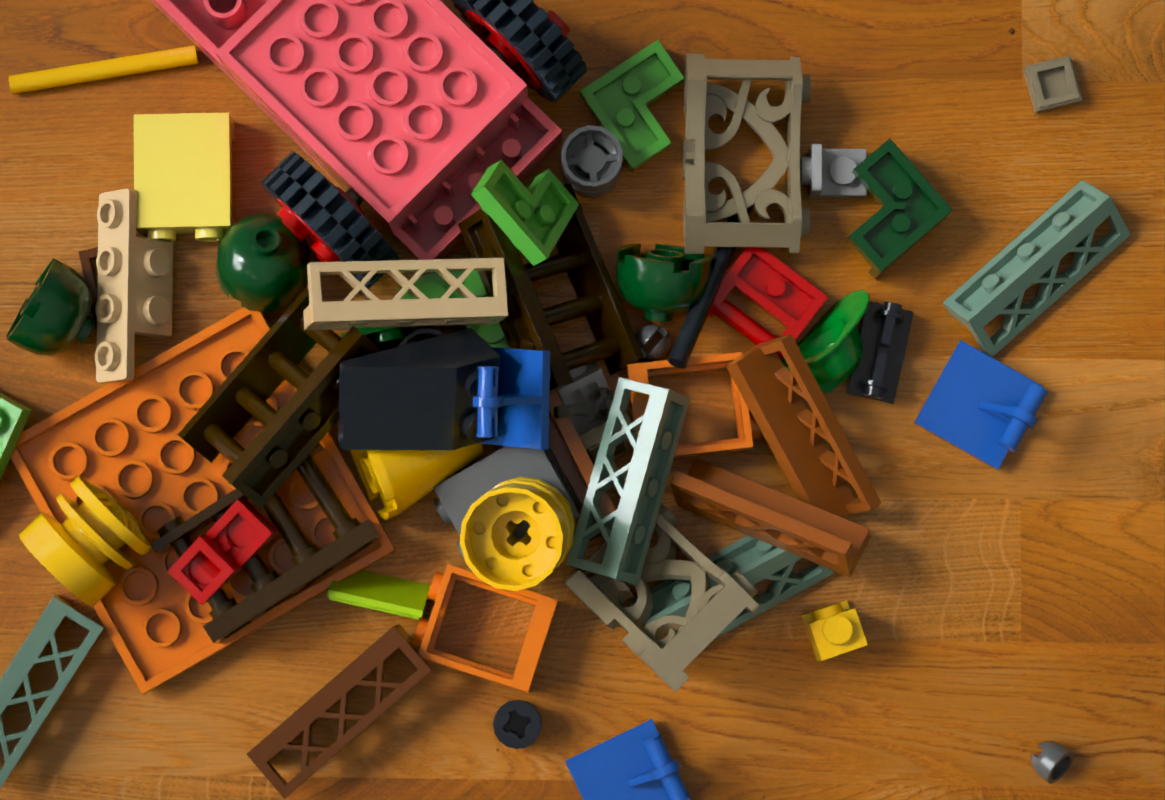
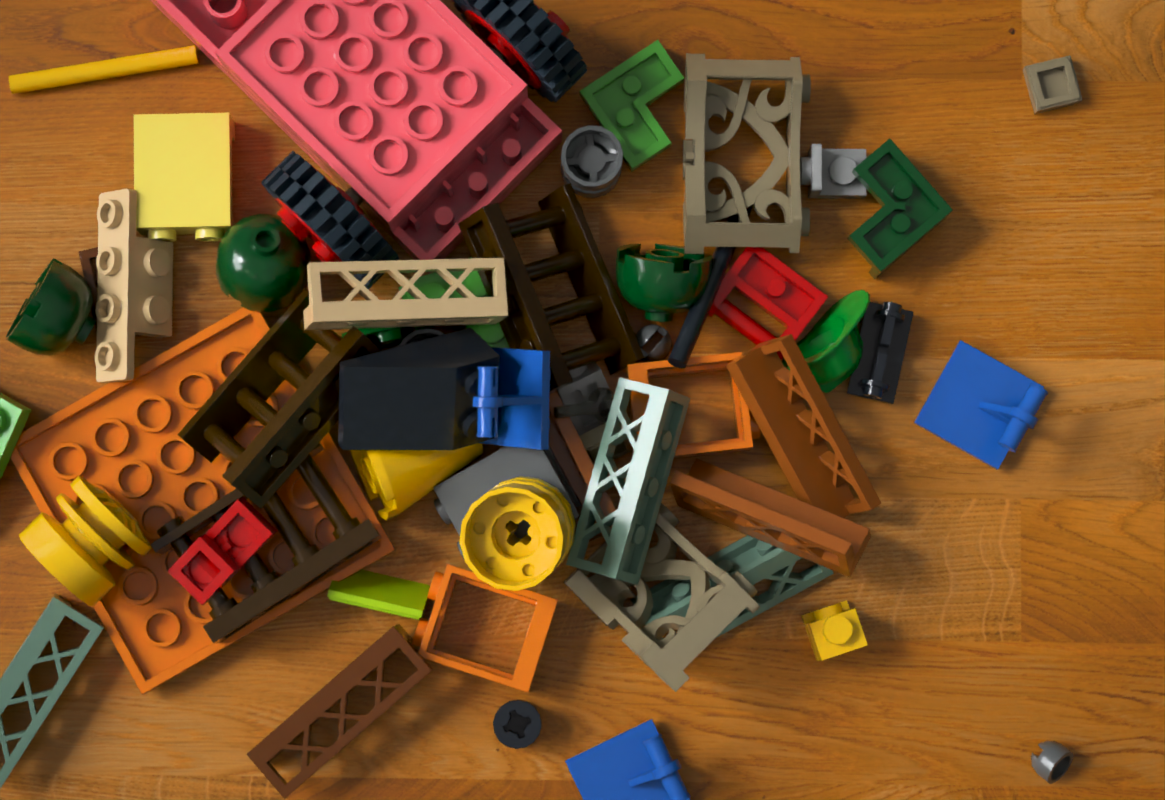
(528, 216): bright green plate -> none
(1035, 259): sand green fence -> none

